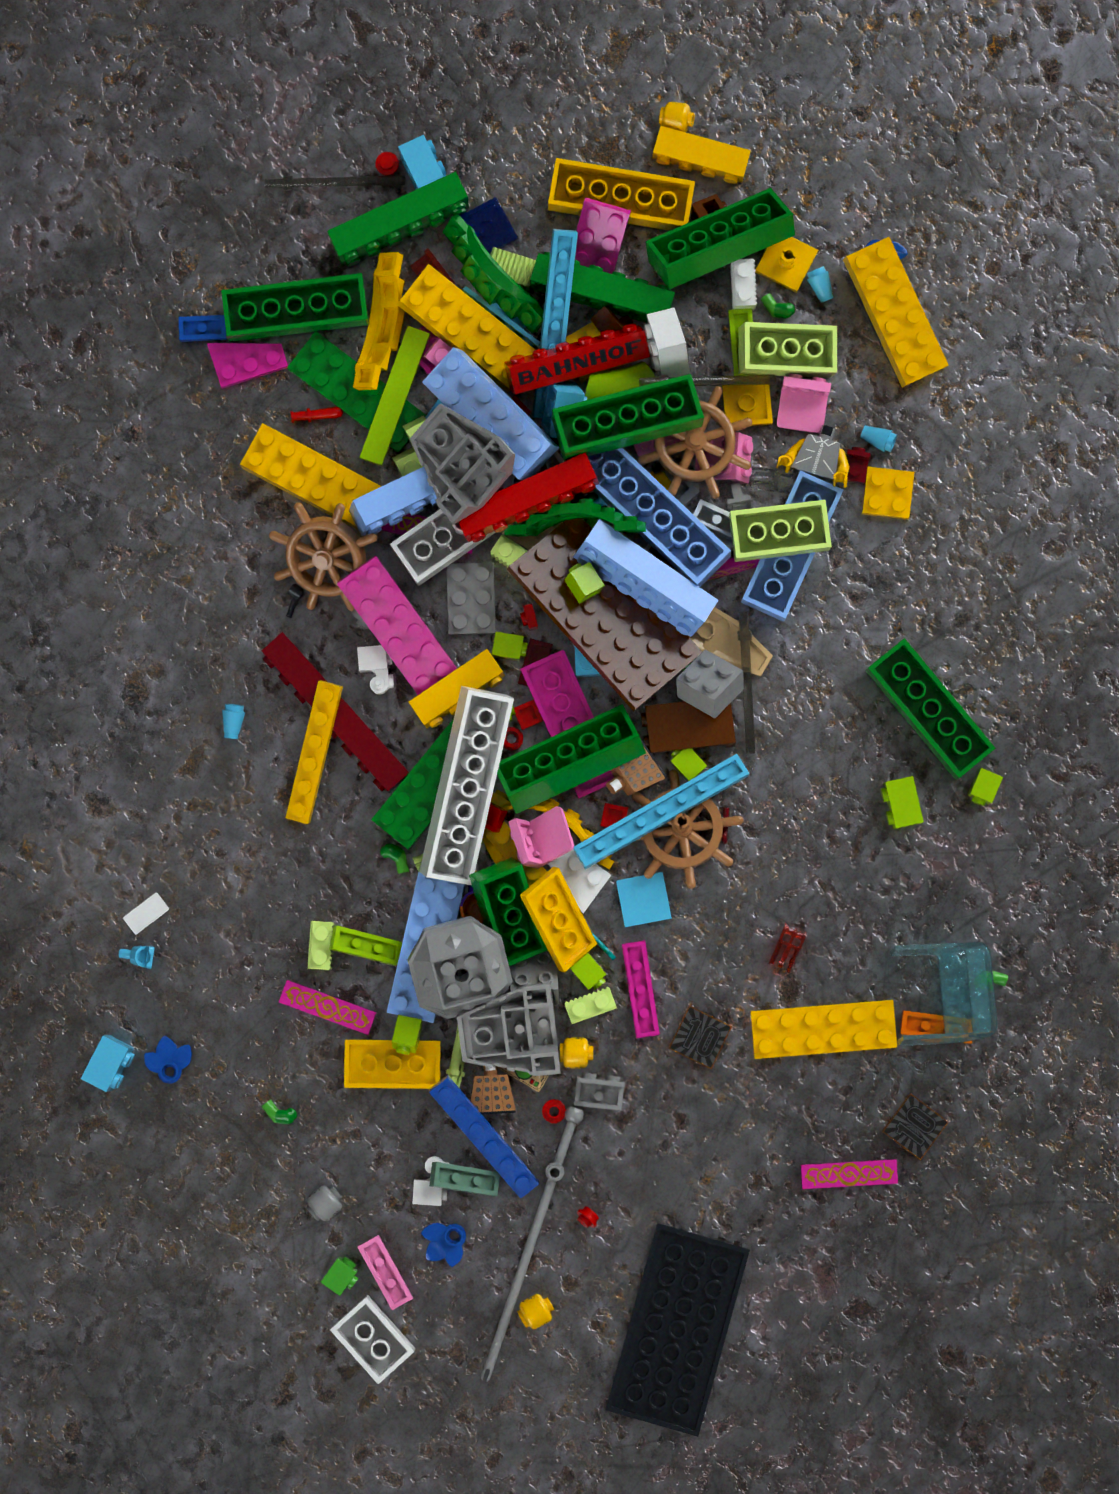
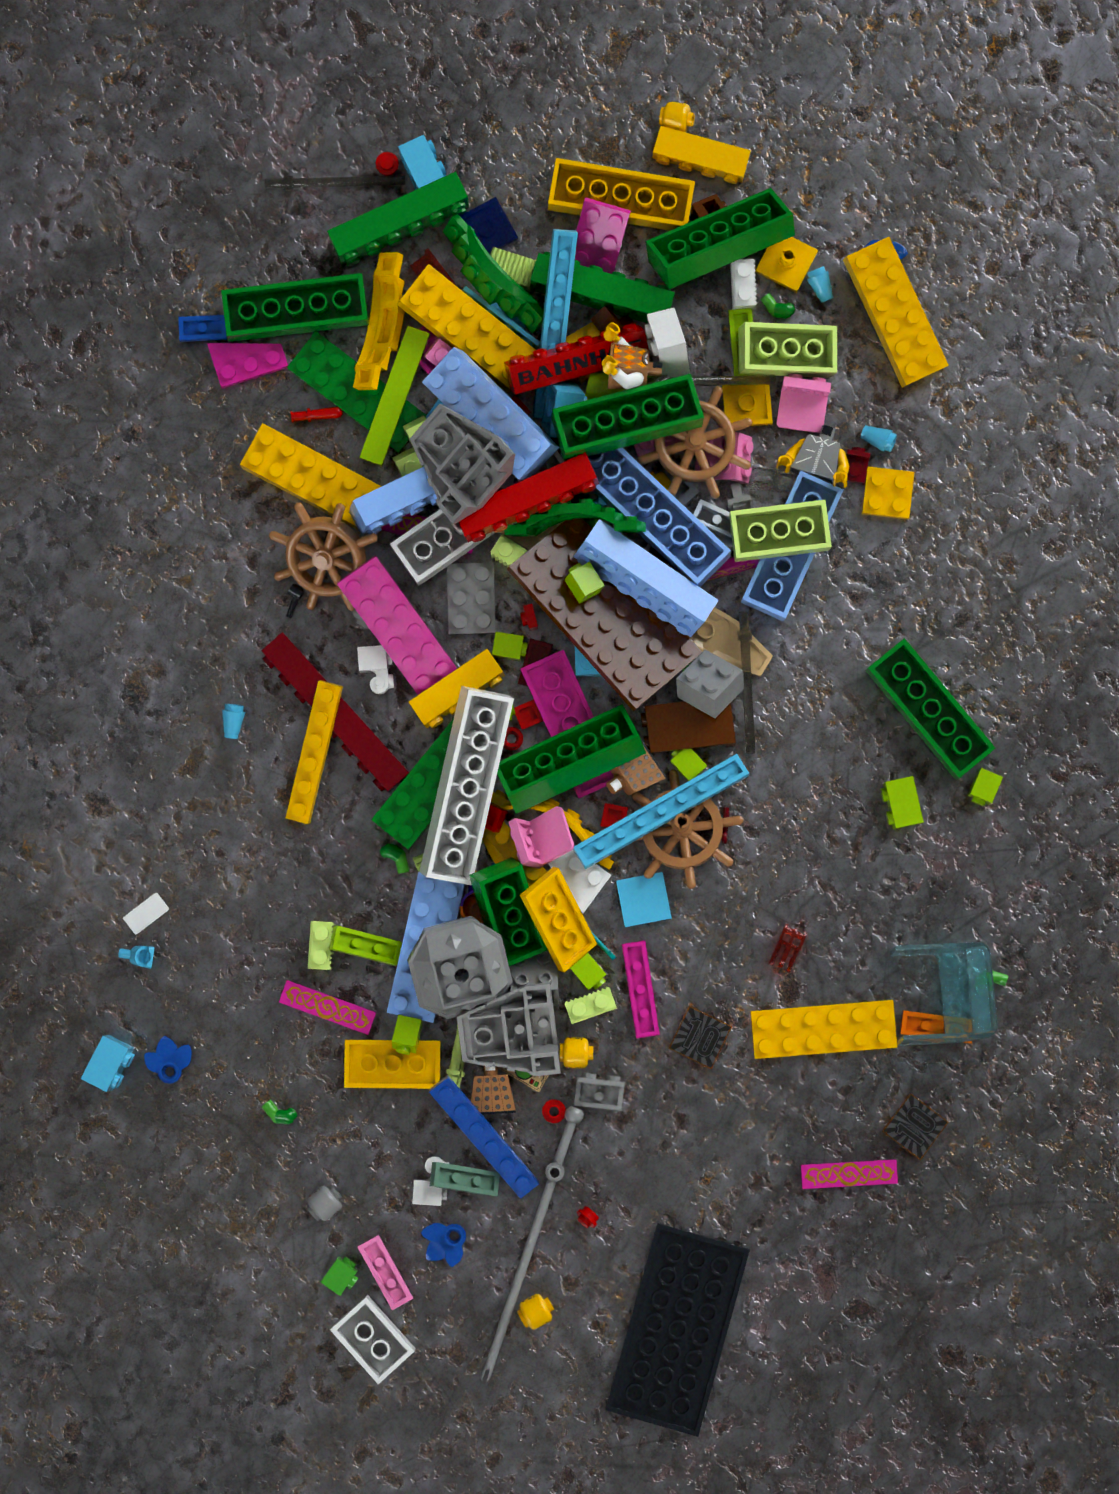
(627, 364): none -> torso

